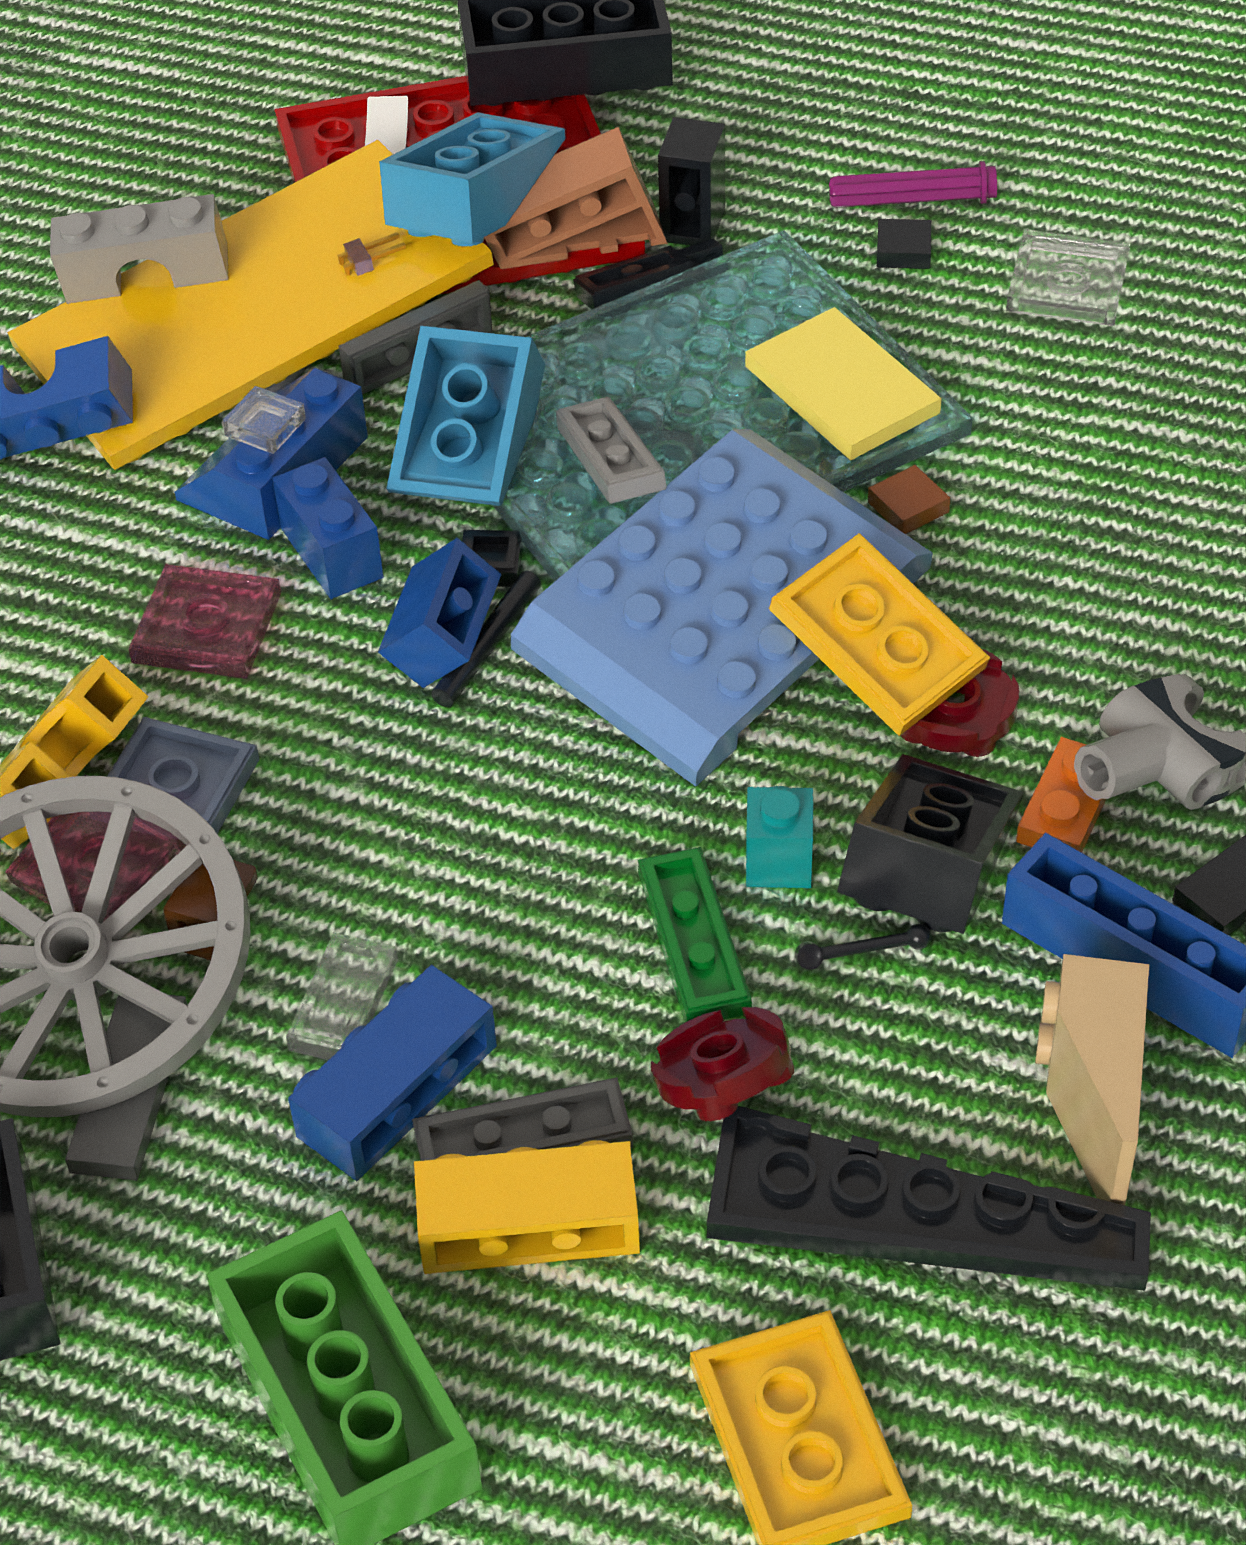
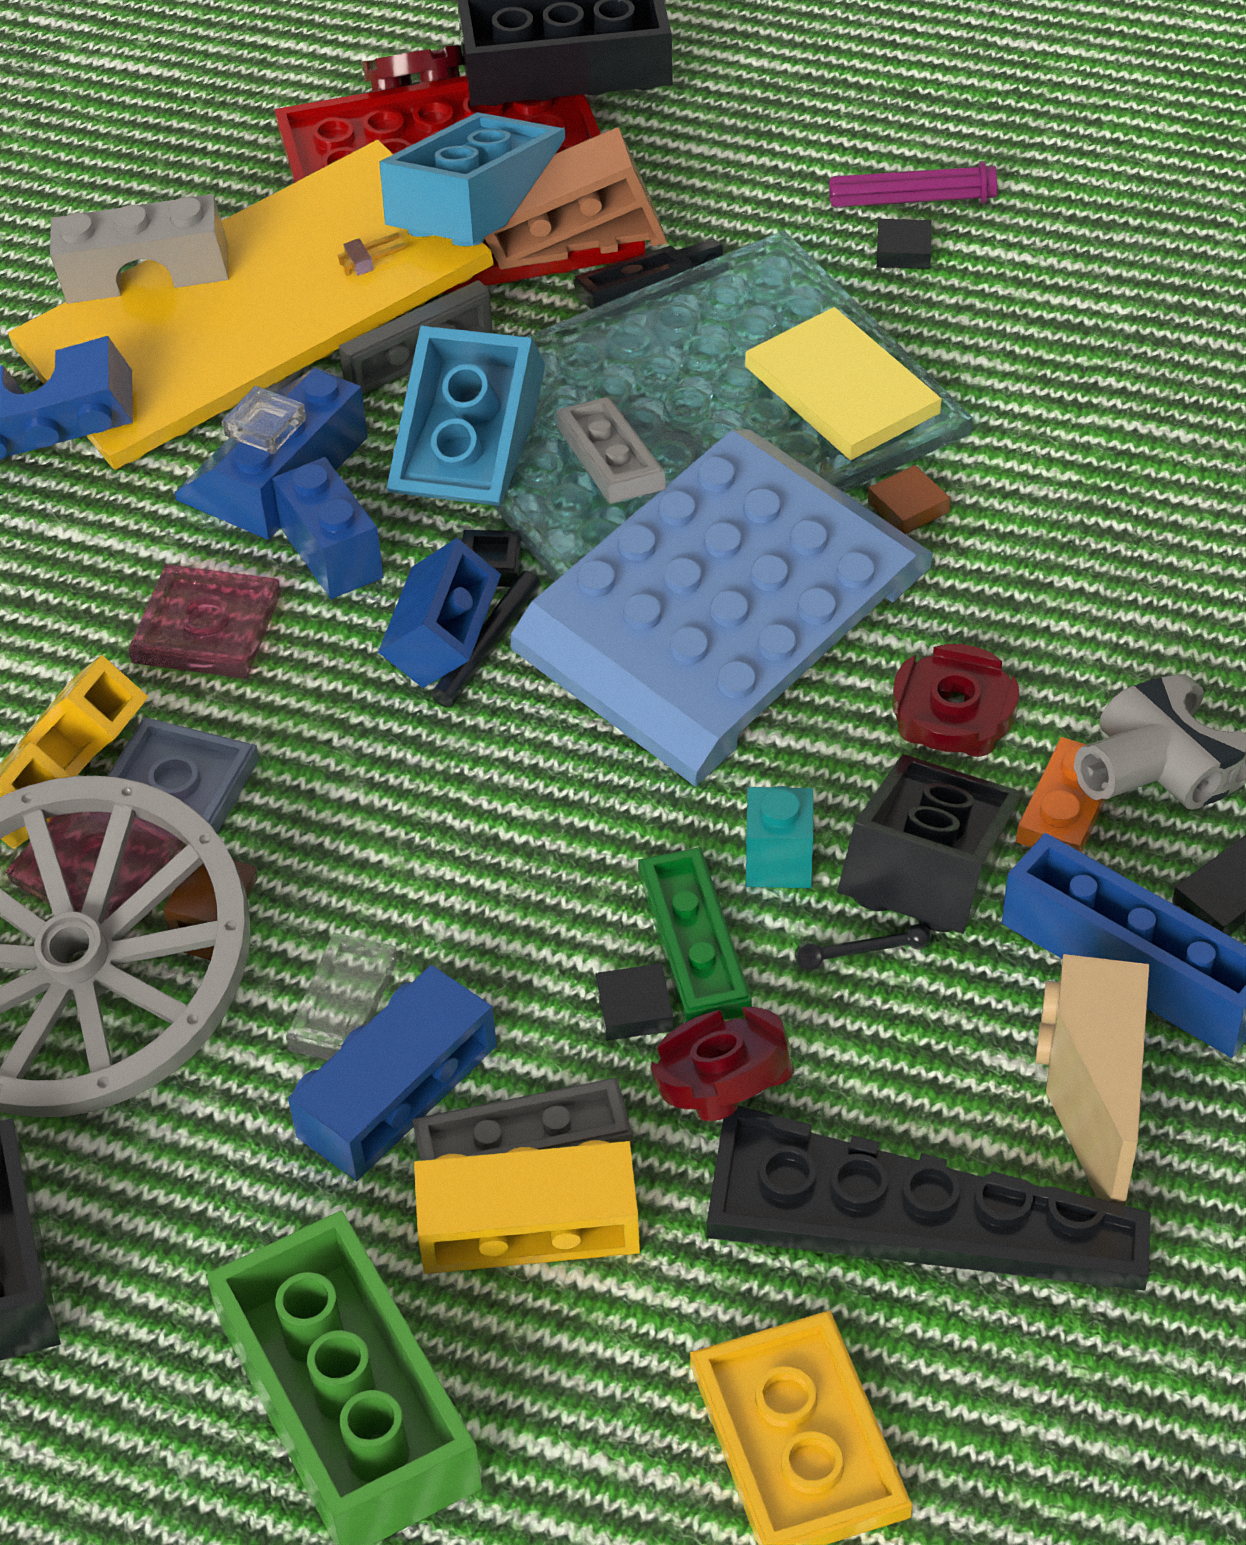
(117, 1137): dark grey tile -> none
(387, 121): white sticker -> none
(397, 69): none -> dark red plate
(634, 1002): none -> black tile
(692, 180): black brick -> none
(879, 633): yellow tile -> none
(1068, 277): clear tile -> none

